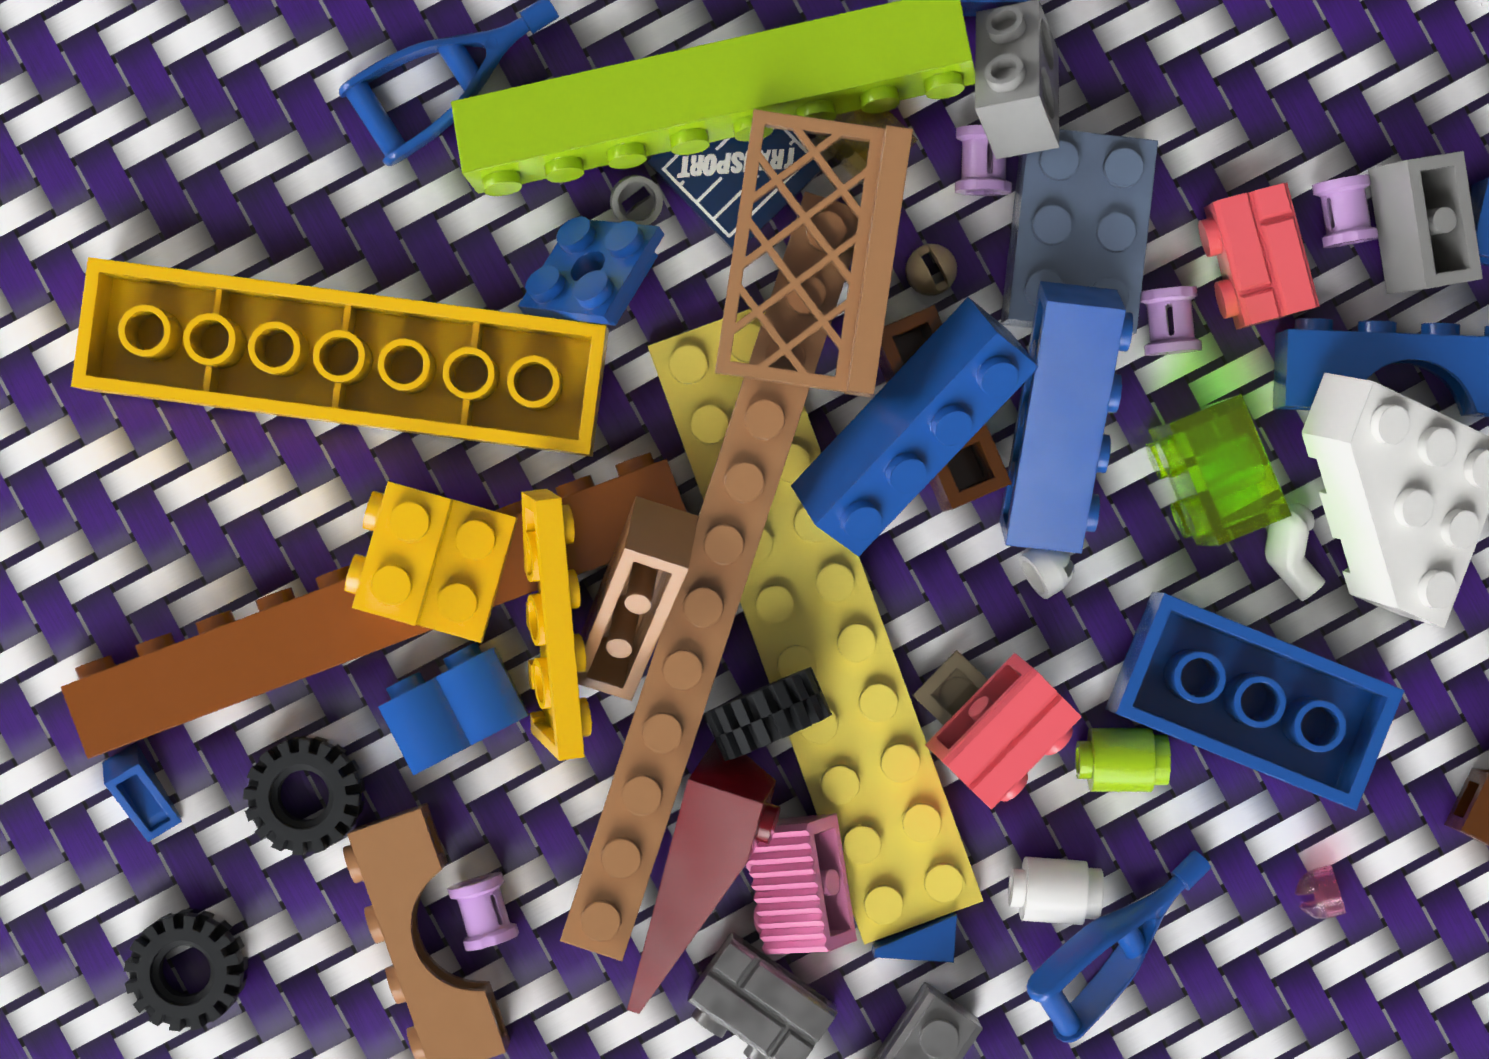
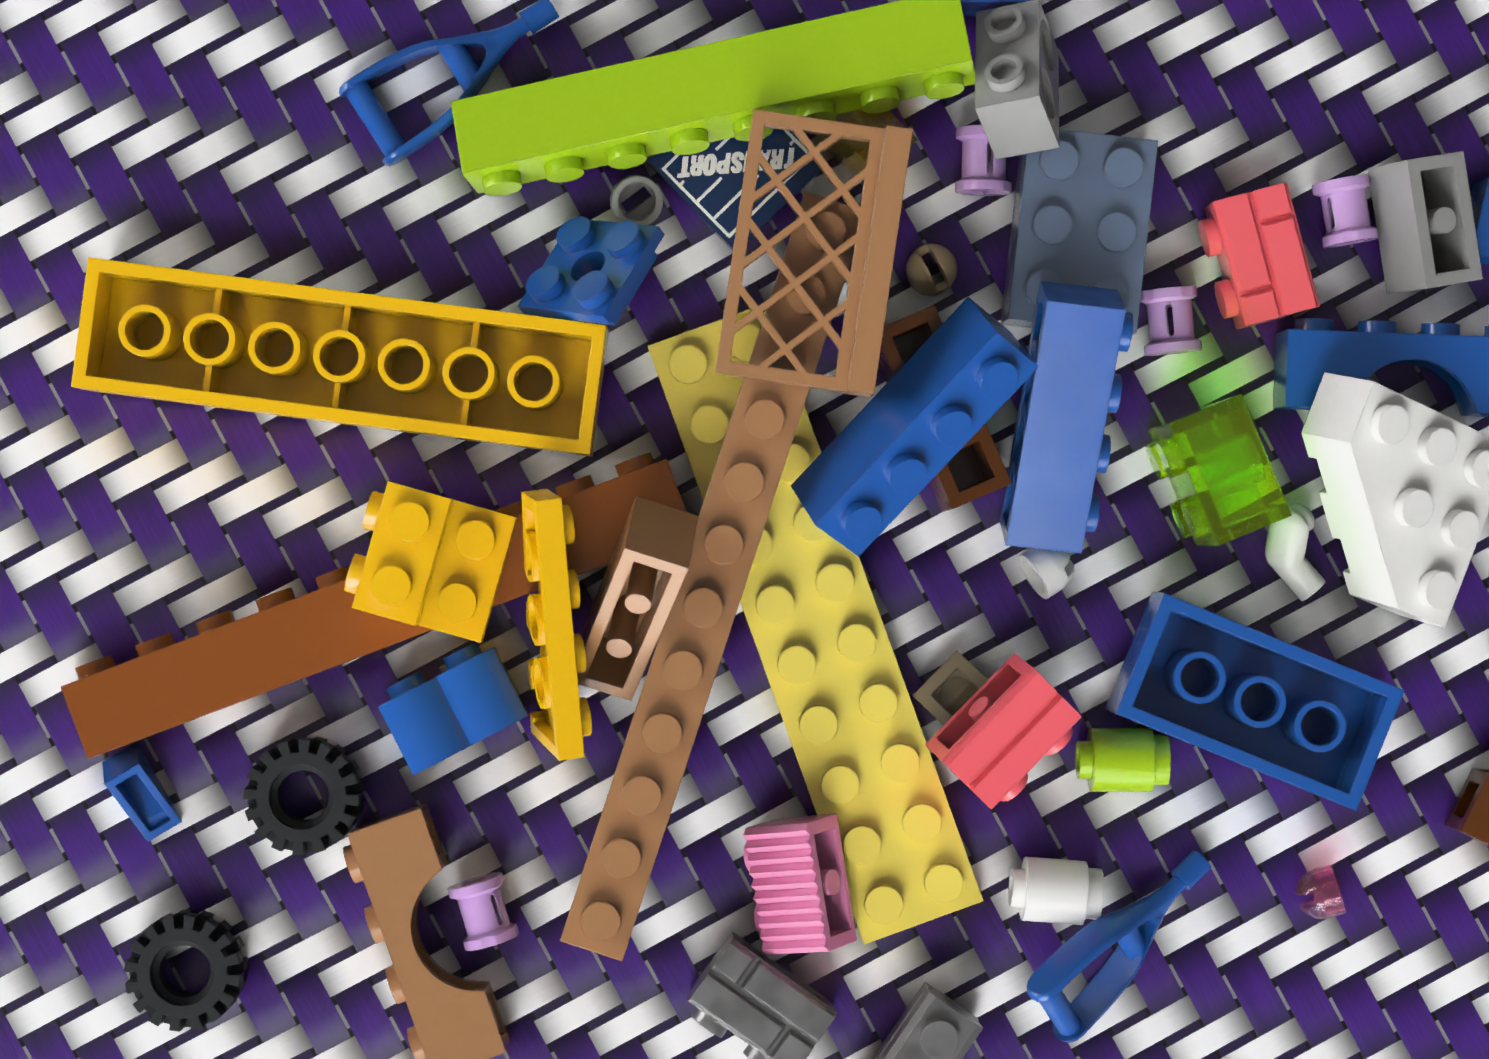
(715, 834): dark red wedge -> none
(768, 714): black tyre -> none
(923, 942): blue piece -> none

